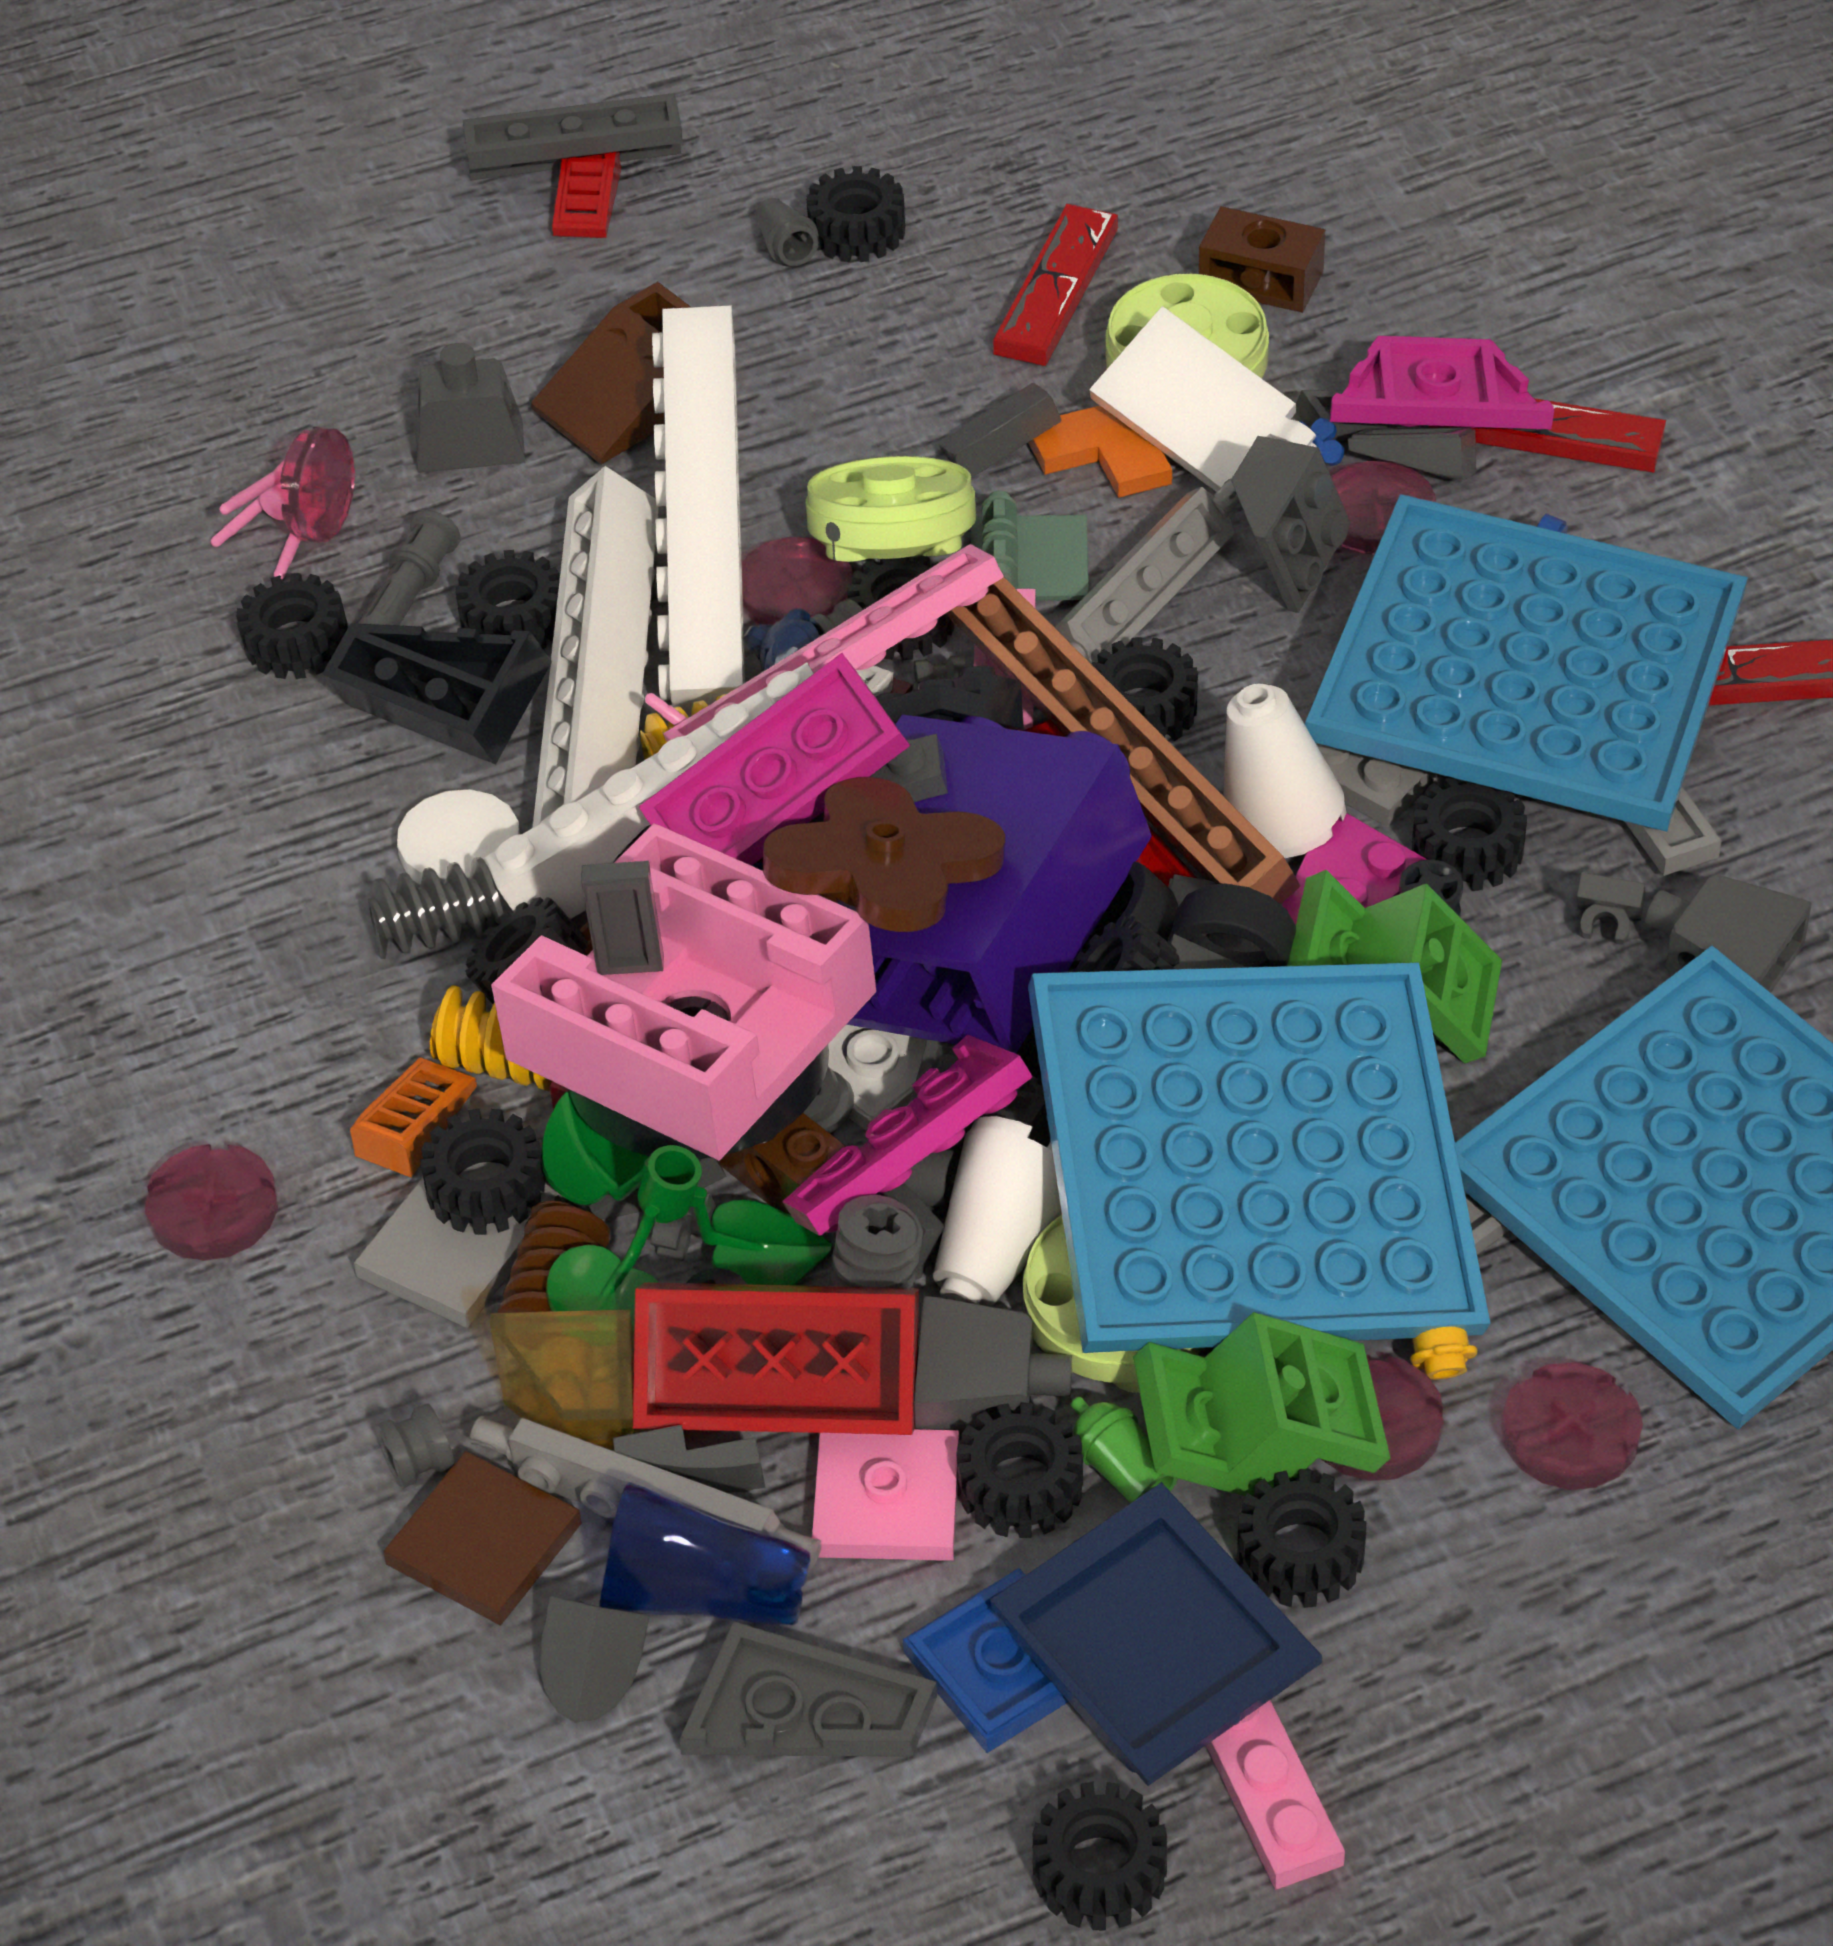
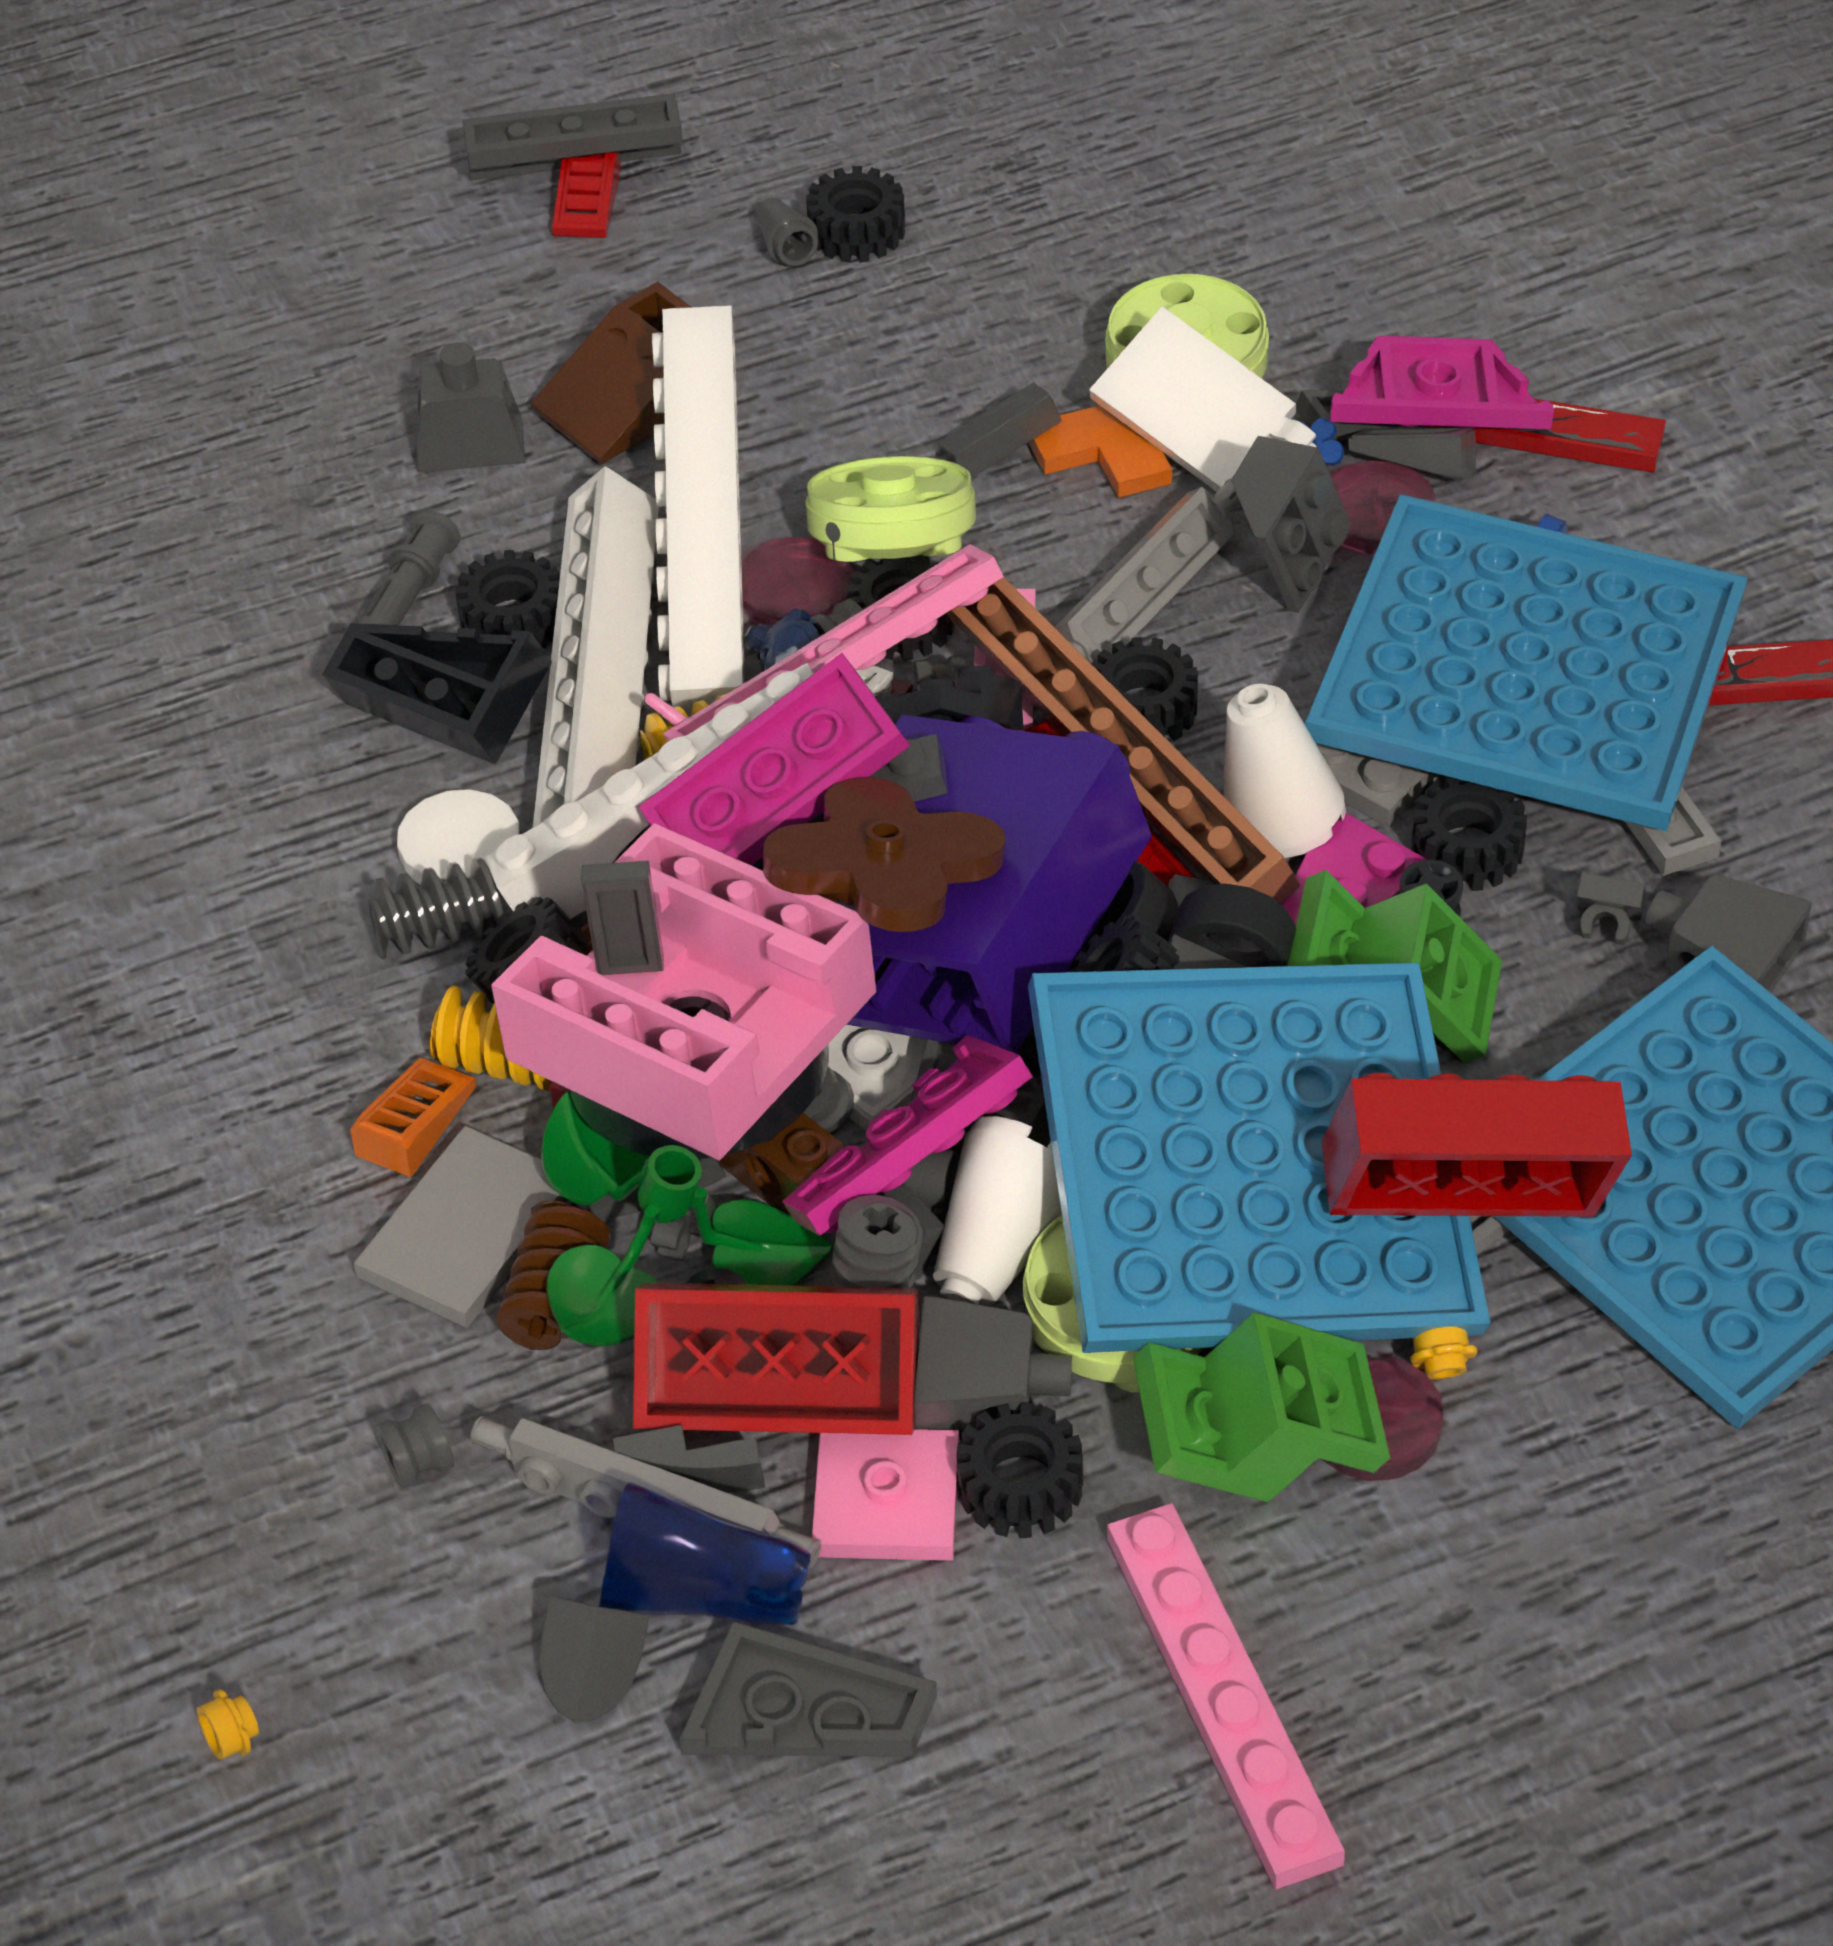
(211, 1202): clear pink tile -> none
(227, 1724): none -> yellow plate
(270, 500): bright pink plant -> none
(288, 603): black tyre -> none
(319, 484): clear pink tile -> none
(475, 1143): black tyre -> none
(482, 1537): reddish brown tile -> none
(568, 1370): clear yellow slope -> none
(983, 1669): blue tile -> none
(1036, 549): sand green hinge -> none
(1055, 285): red tile -> none
(1104, 1893): black tyre -> none
(1117, 1448): bright green piece -> none
(1154, 1634): dark blue piece -> none
(1265, 256): reddish brown brick -> none
(1302, 1504): black tyre -> none
(1475, 1146): none -> red brick
(1571, 1426): clear pink tile -> none

